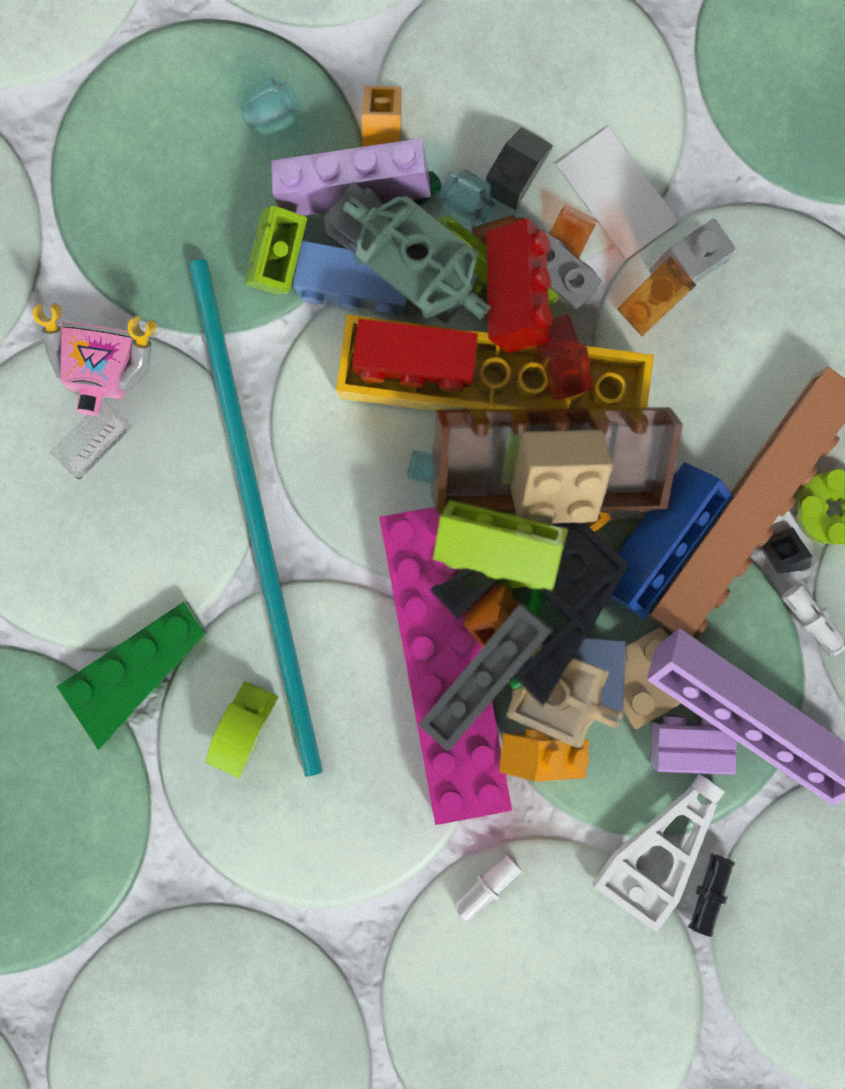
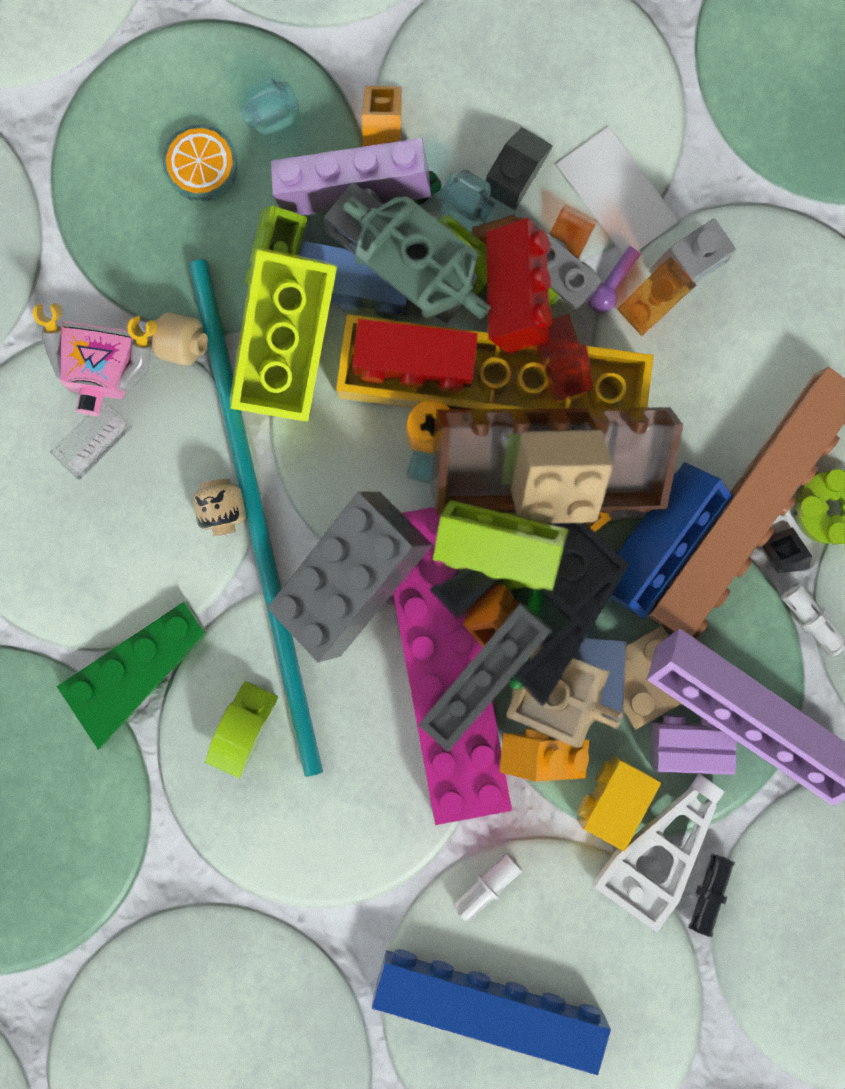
(178, 339): none -> tan head
(200, 162): none -> tile
(219, 506): none -> tan head
(282, 334): none -> neon yellow brick
(349, 575): none -> dark grey brick
(419, 417): none -> light orange piece
(491, 1011): none -> blue brick
(605, 296): none -> medium lavender bar
(617, 802): none -> yellow brick

